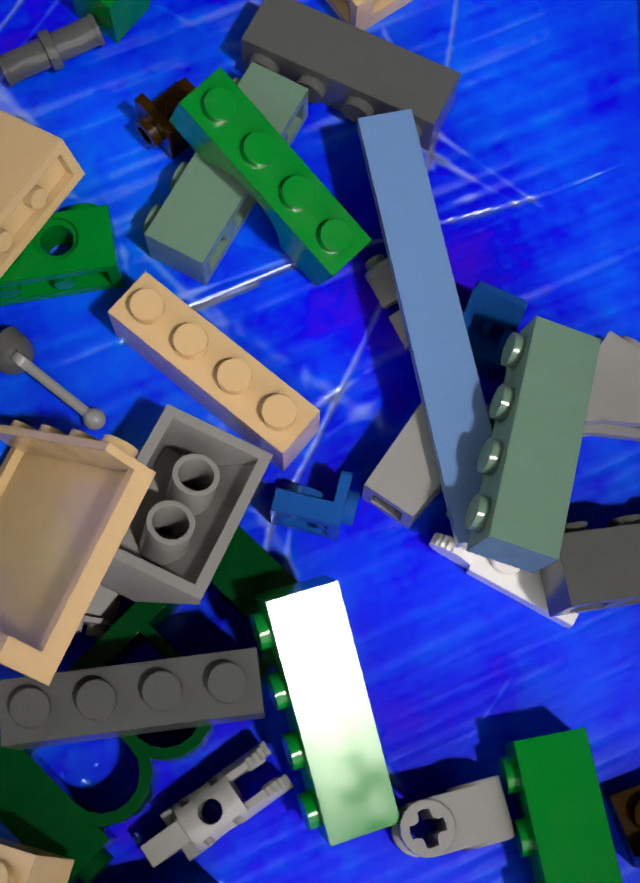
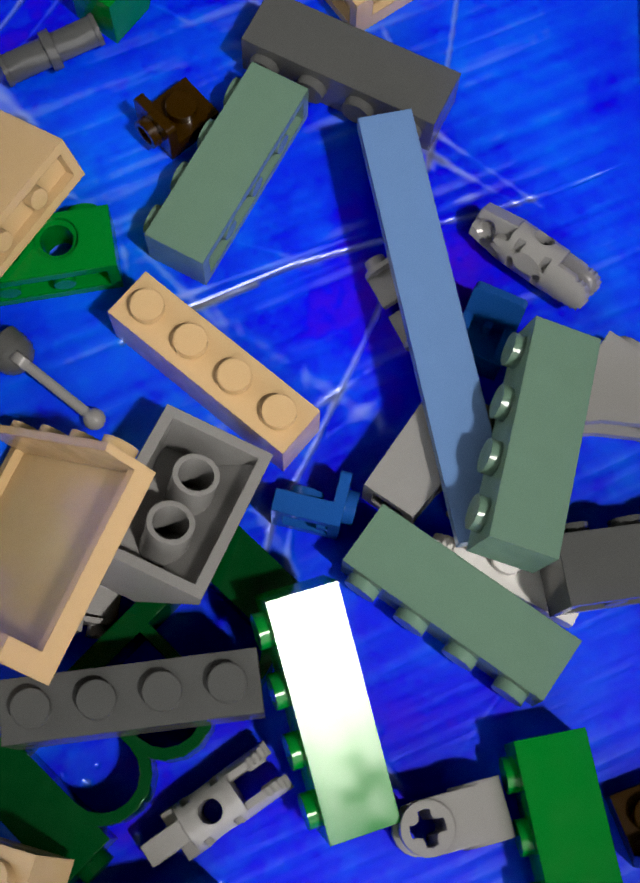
(241, 141): green arch -> none
(459, 607): none -> sand green brick
(535, 256): none -> light grey hinge

